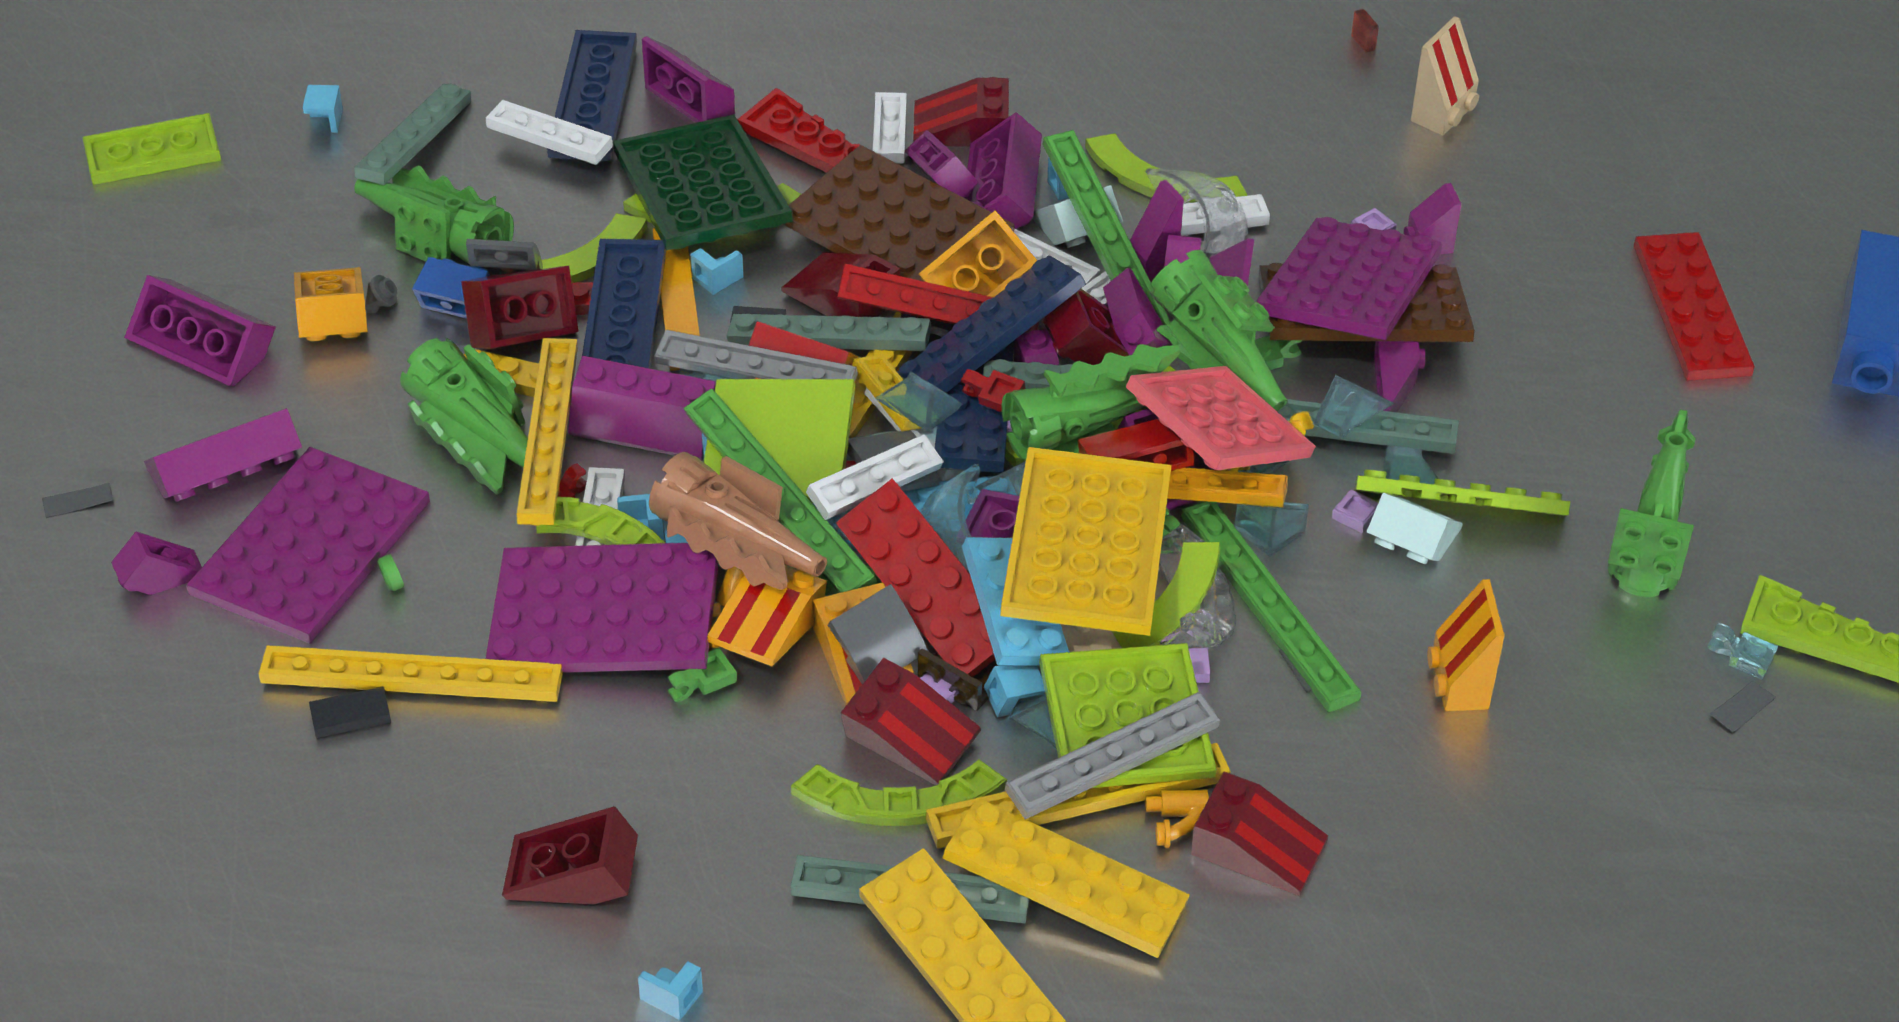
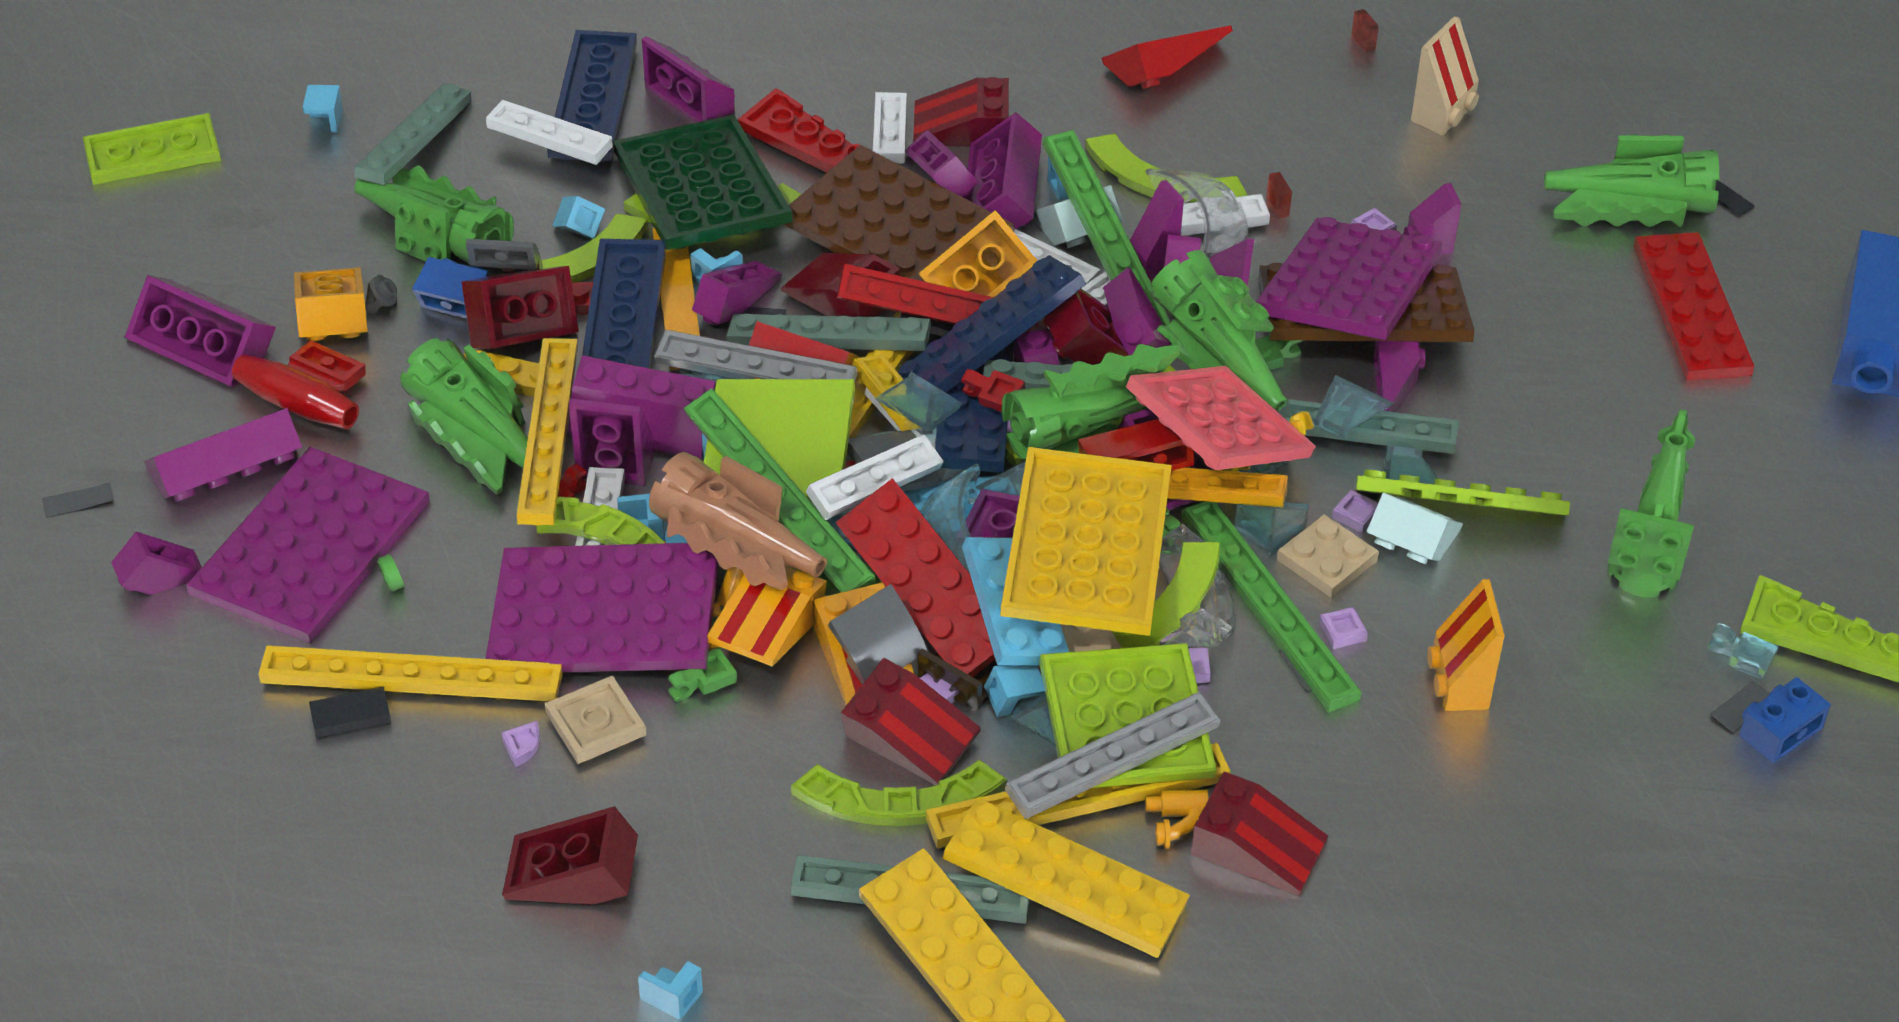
(307, 384): none -> red plate
(522, 742): none -> lavender tile
(579, 216): none -> medium azure panel
(595, 719): none -> tan plate
(612, 438): none -> magenta slope
(732, 290): none -> magenta slope
(1160, 58): none -> red wedge
(1279, 195): none -> clear red tile
(1327, 555): none -> tan plate
(1343, 628): none -> lavender tile
(1643, 183): none -> bright green piece
(1732, 200): none -> black window
(1784, 719): none -> blue brick

